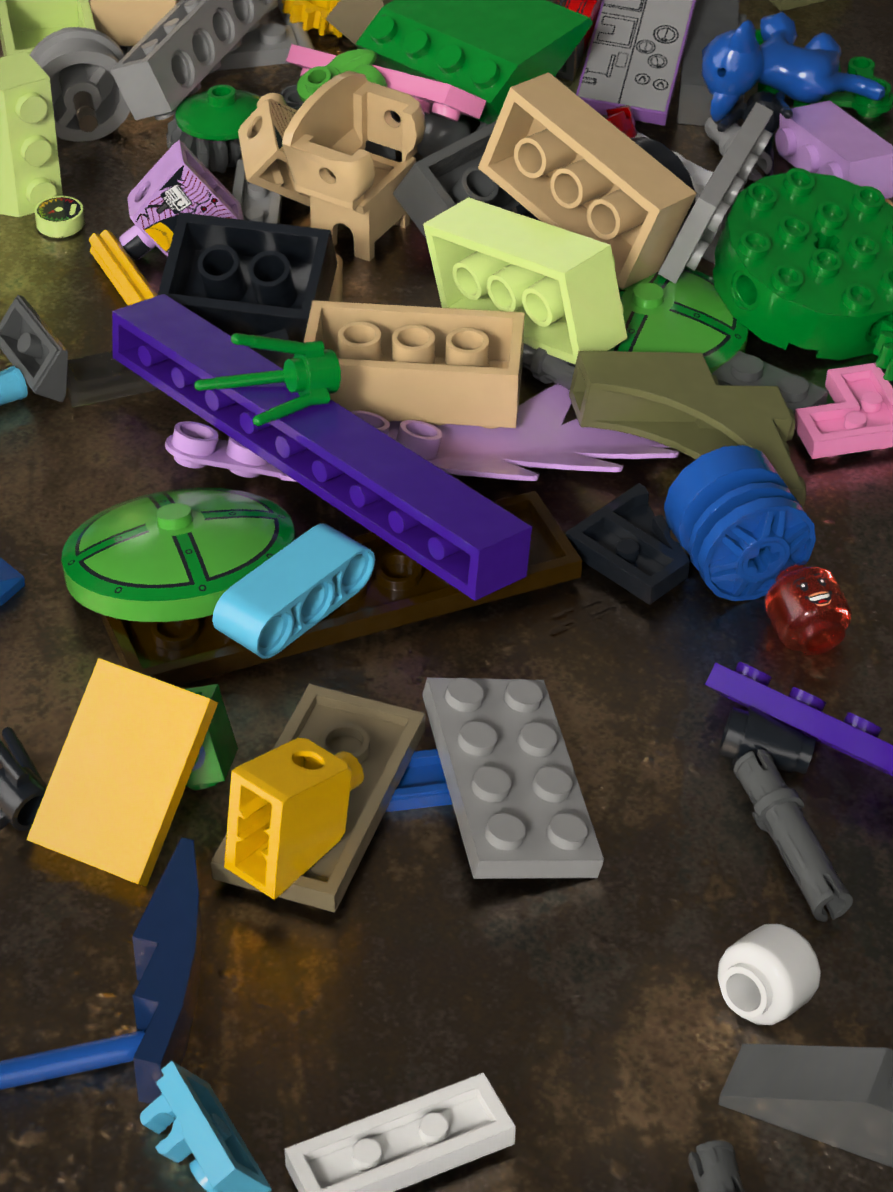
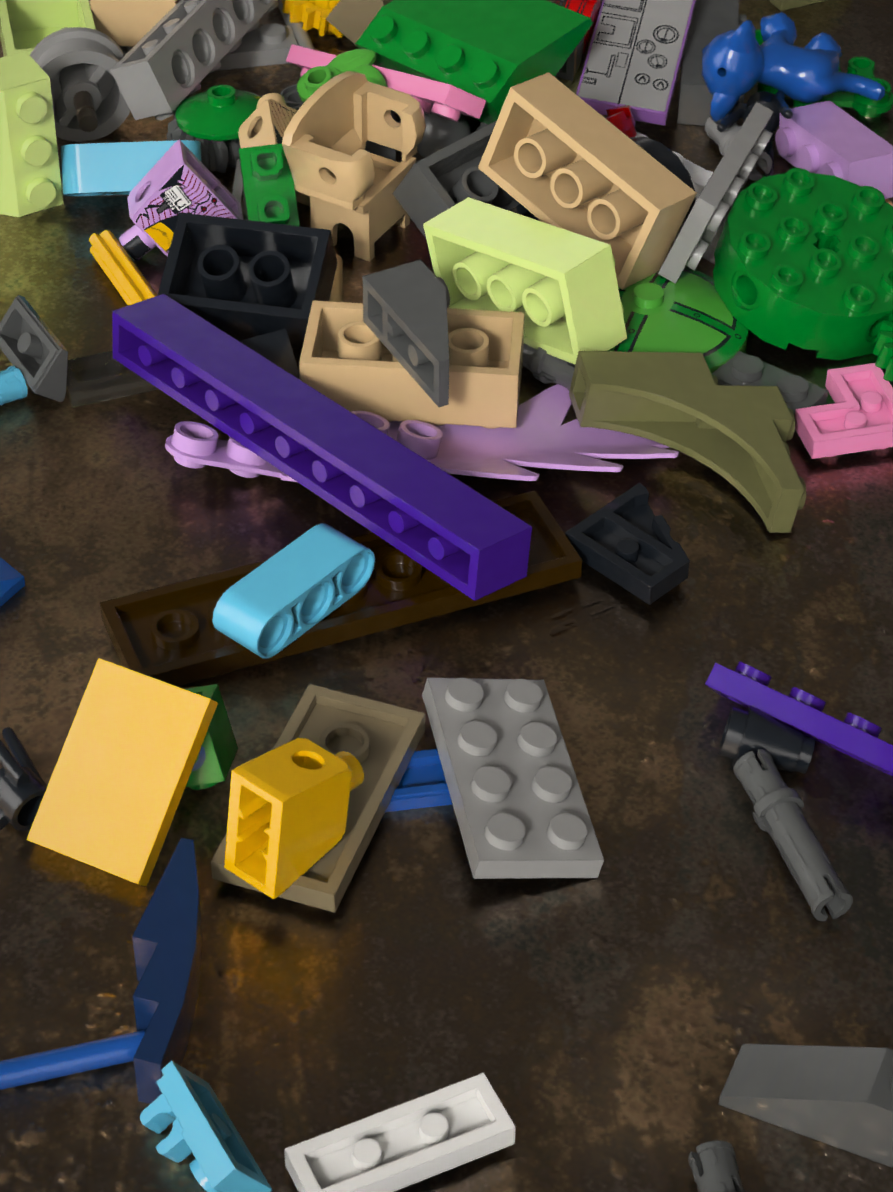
(59, 216): tile -> none
(111, 167): none -> medium azure beam
(171, 552): bright green dish -> none
(268, 185): none -> green hips
(310, 373): green plant -> none
(409, 316): none -> dark grey slope
(738, 521): blue wheel -> none
(769, 974): white head -> none
(808, 609): clear red head -> none

